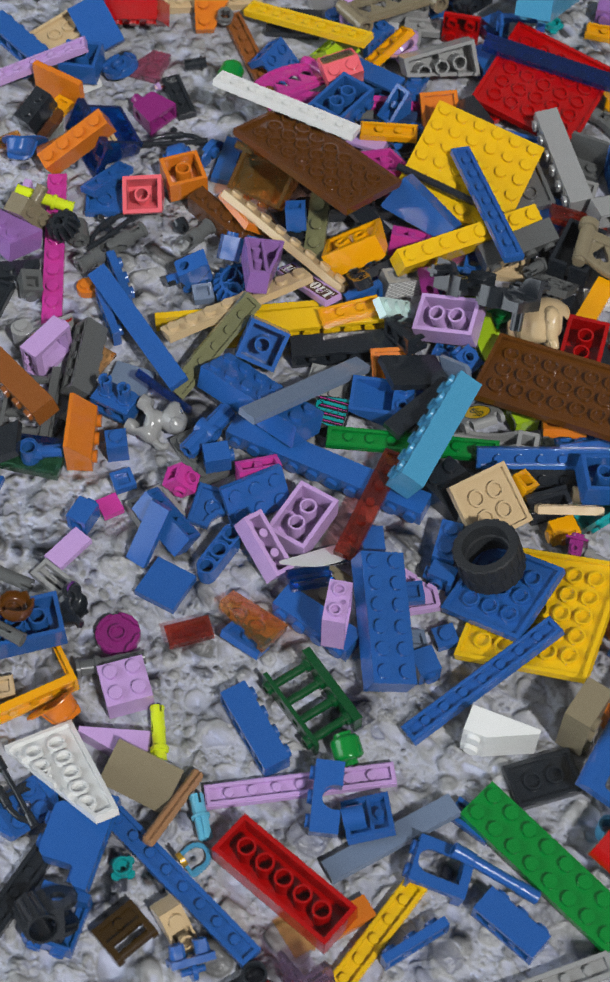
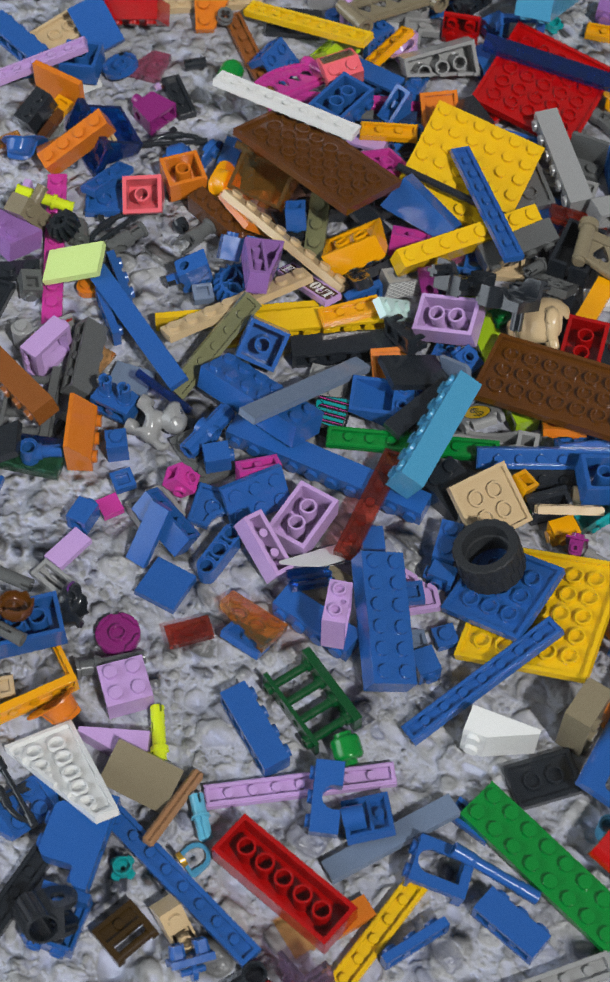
(74, 263): none -> yellowish green tile
(220, 177): none -> light orange piece

